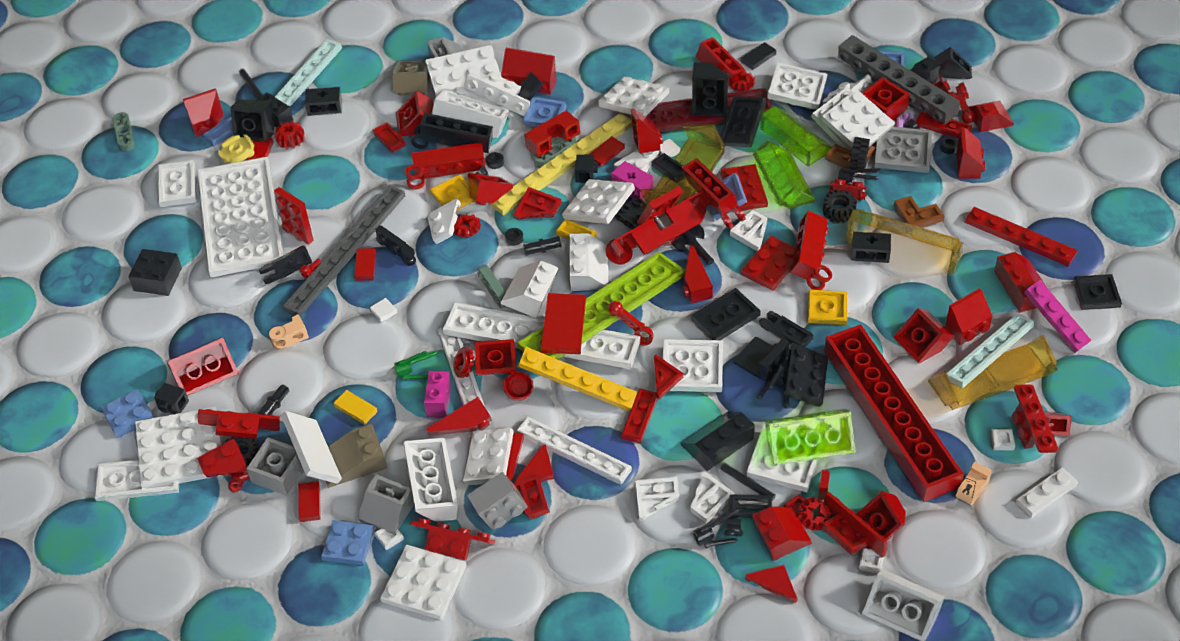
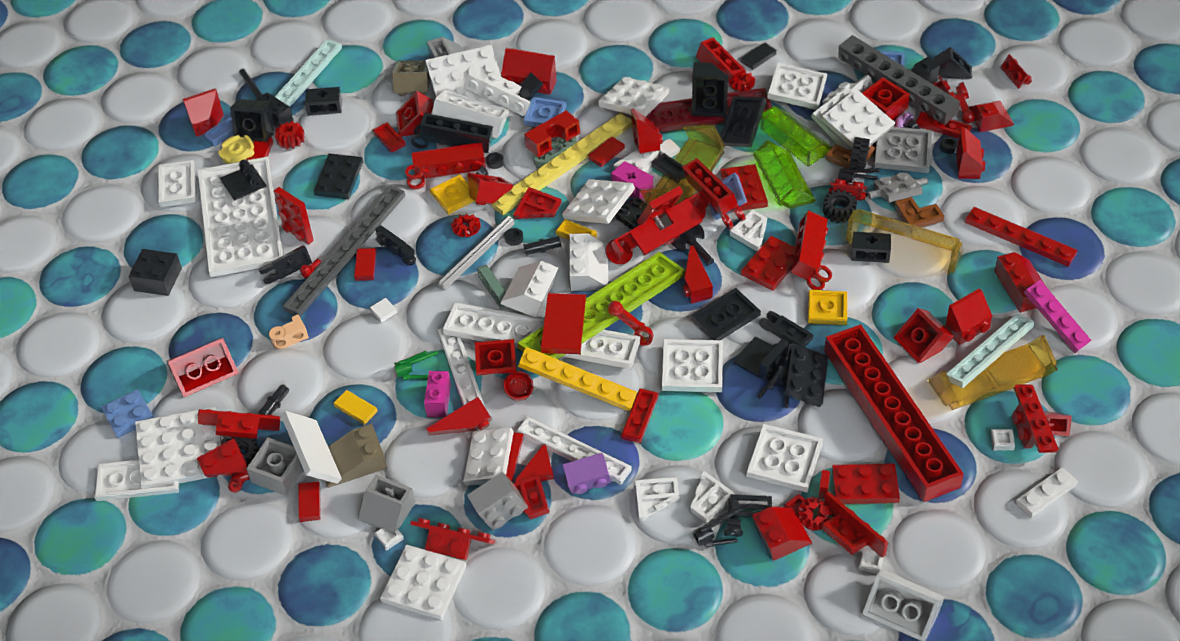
(124, 136): sand green beam -> none
(171, 399): black brick -> none
(243, 181): none -> black hinge
(338, 176): none -> black plate
(347, 542): medium blue plate -> none
(431, 479): white slope -> none
(443, 221): white wing -> none
(463, 362): red gear -> none
(475, 253): none -> light grey axle
(585, 168): black brick -> none
(587, 473): none -> medium lavender brick
(665, 376): red tile -> none
(720, 439): black slope -> none
(746, 481): black bar -> none
(775, 581): red tile -> none
(810, 436): clear neon green slope -> none
(866, 483): none -> red plate
(884, 514): red slope -> none
(897, 187): none -> light grey plate
(974, 483): light nougat leg -> none
(1015, 72): none -> red hinge
(1097, 292): black tile -> none

